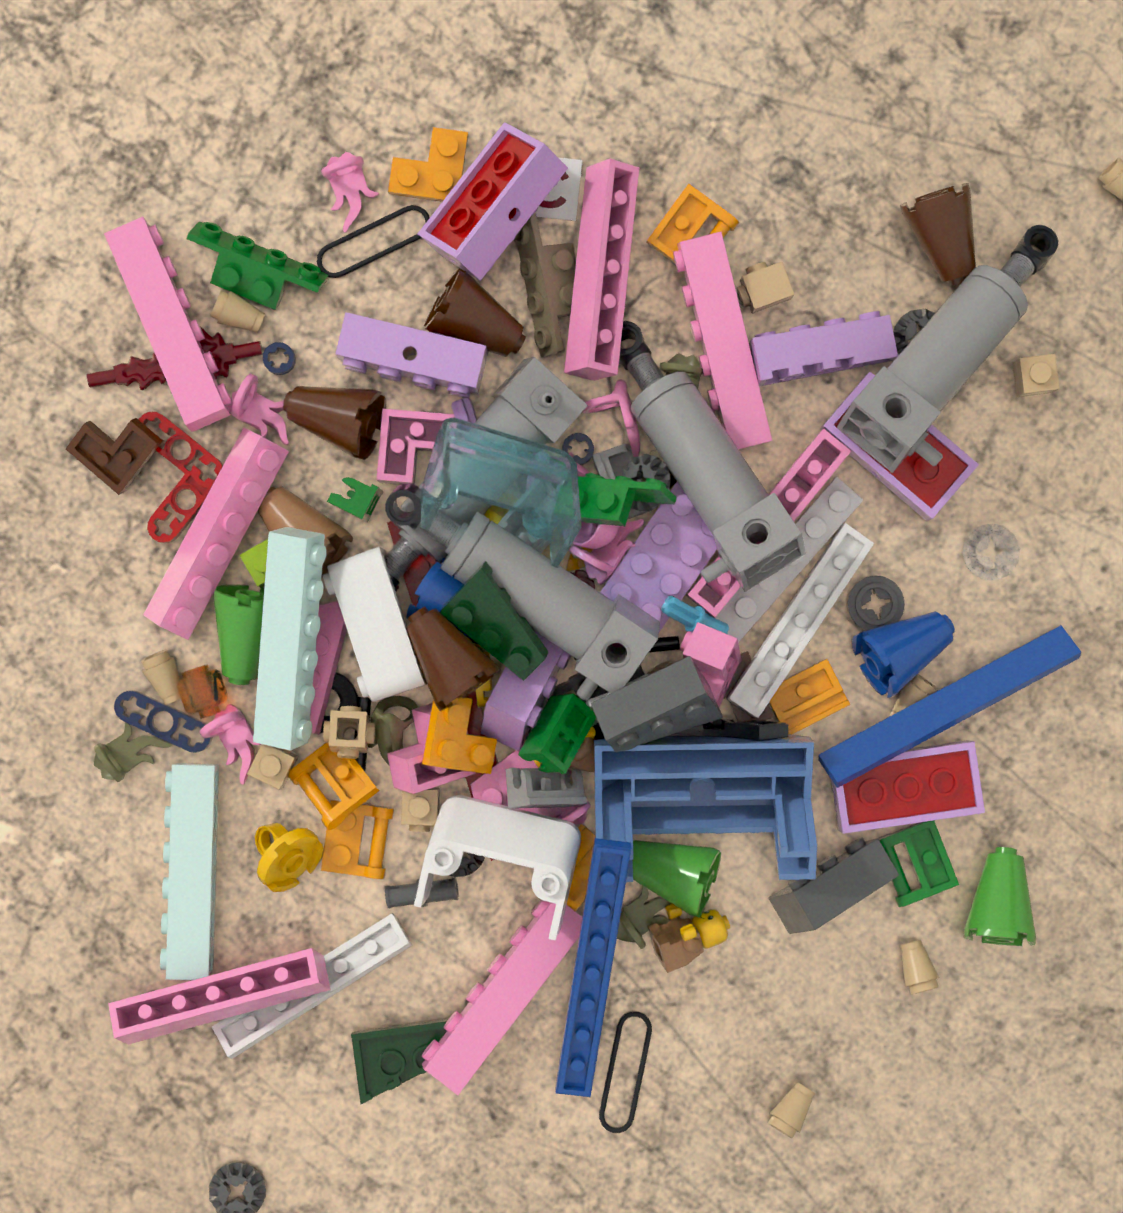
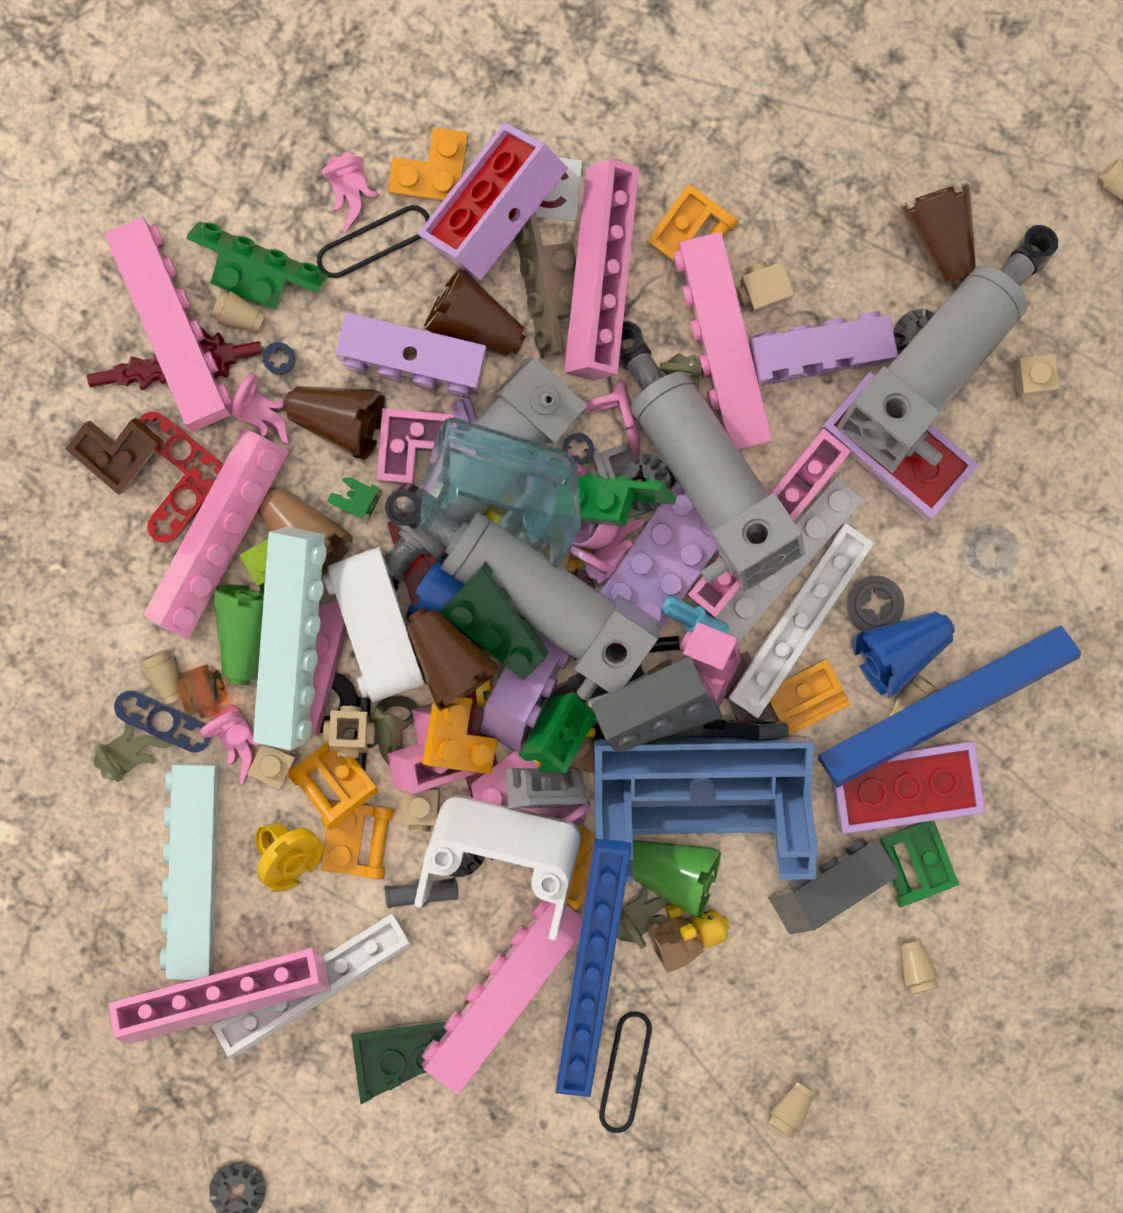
(1002, 902): bright green cone -> none

